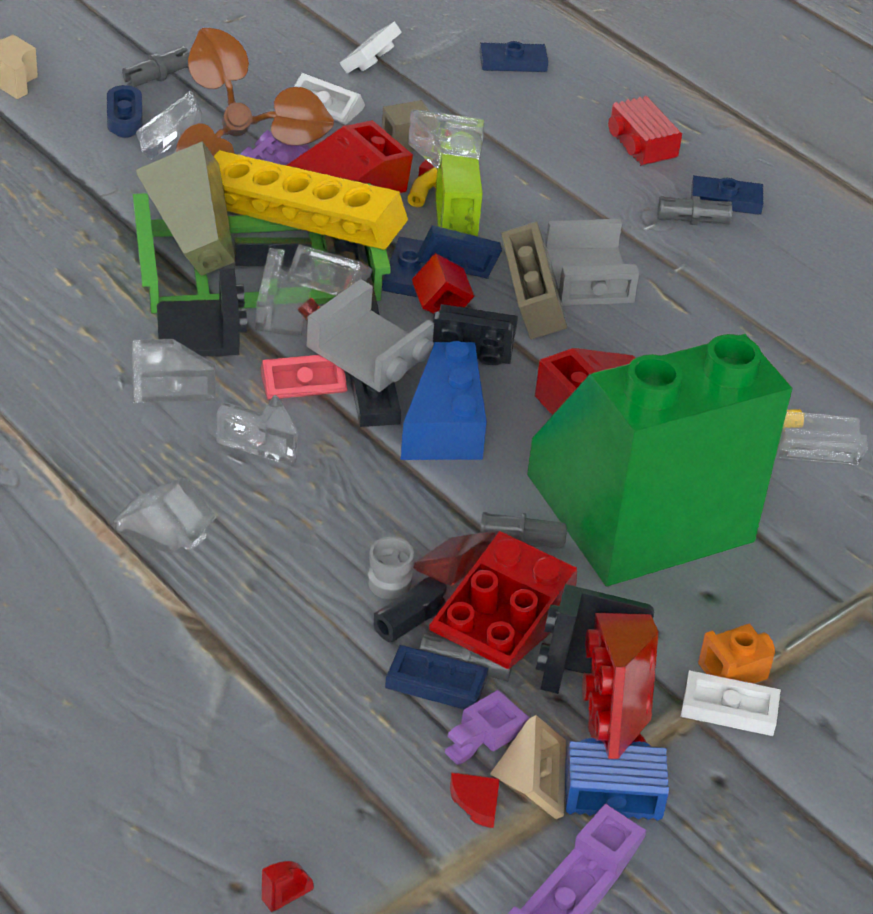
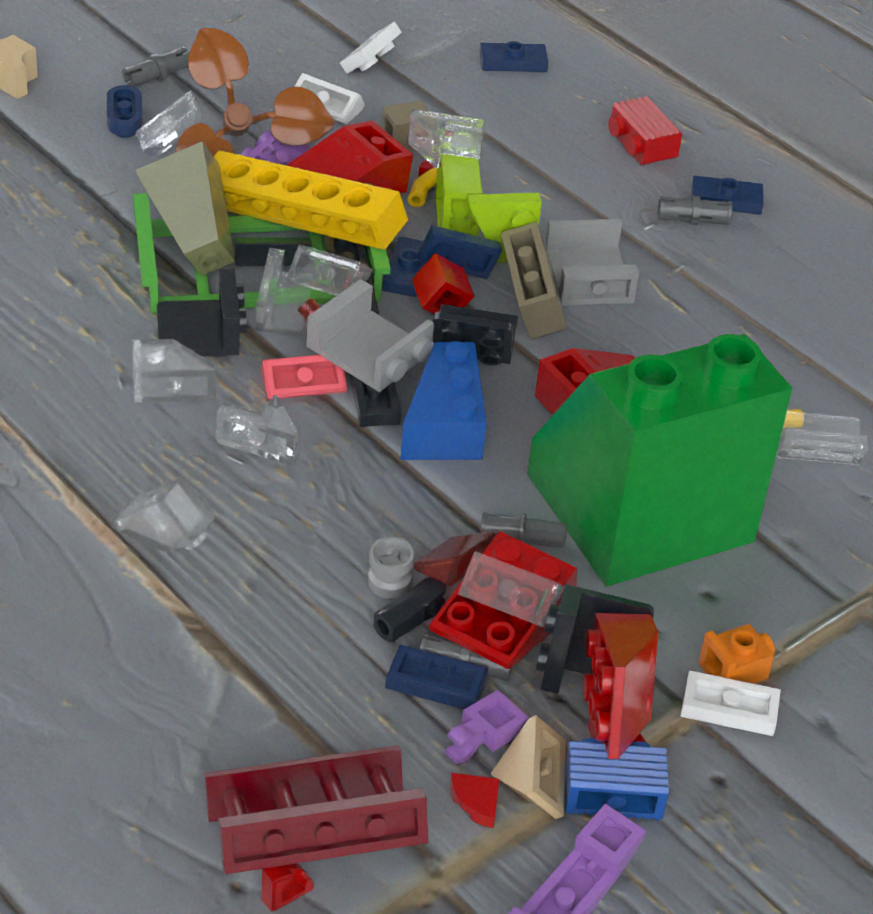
(314, 809): none -> dark red fence
(504, 212): none -> lime wing
(509, 589): none -> clear slope

